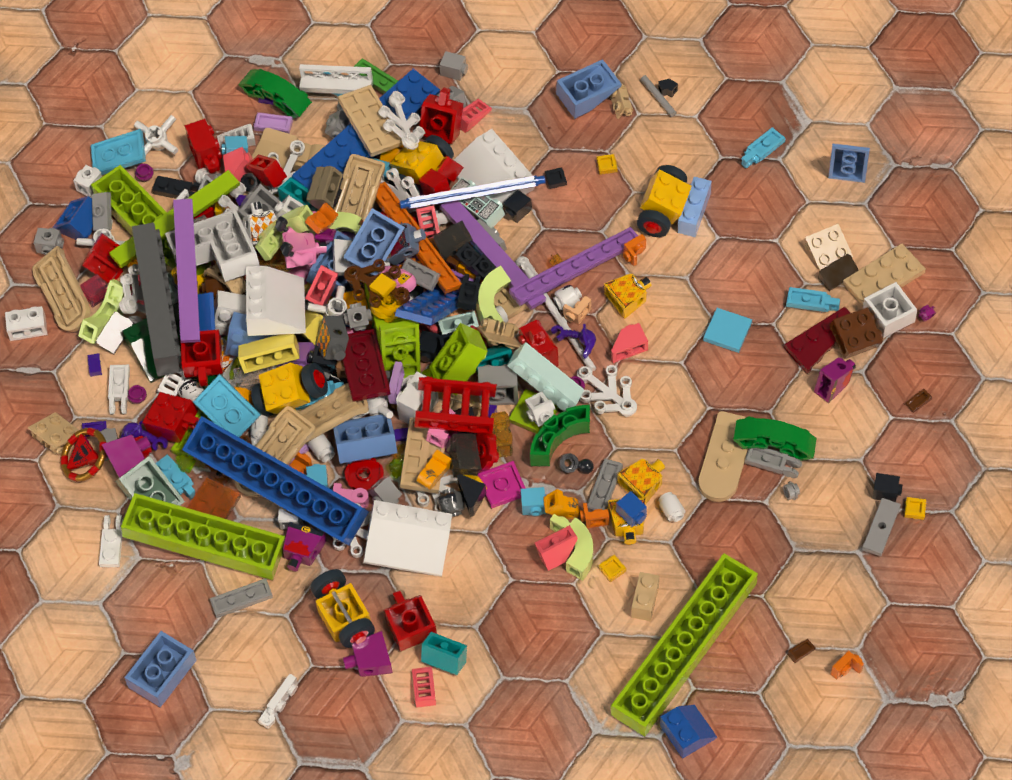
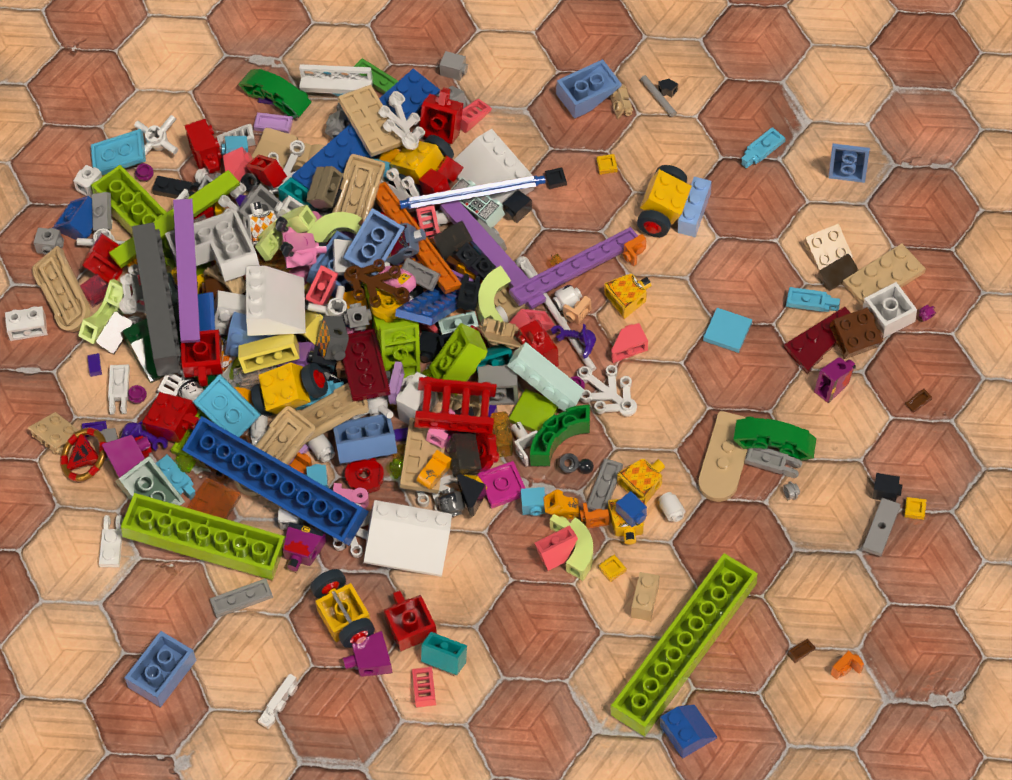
(322, 219): orange bracket -> none
(326, 236): magenta slope -> none
(383, 285): yellow tile -> none
(385, 491): light grey brick -> none
(524, 441): none -> white bracket
(526, 316): none -> coral slope
(542, 411): white brick -> none

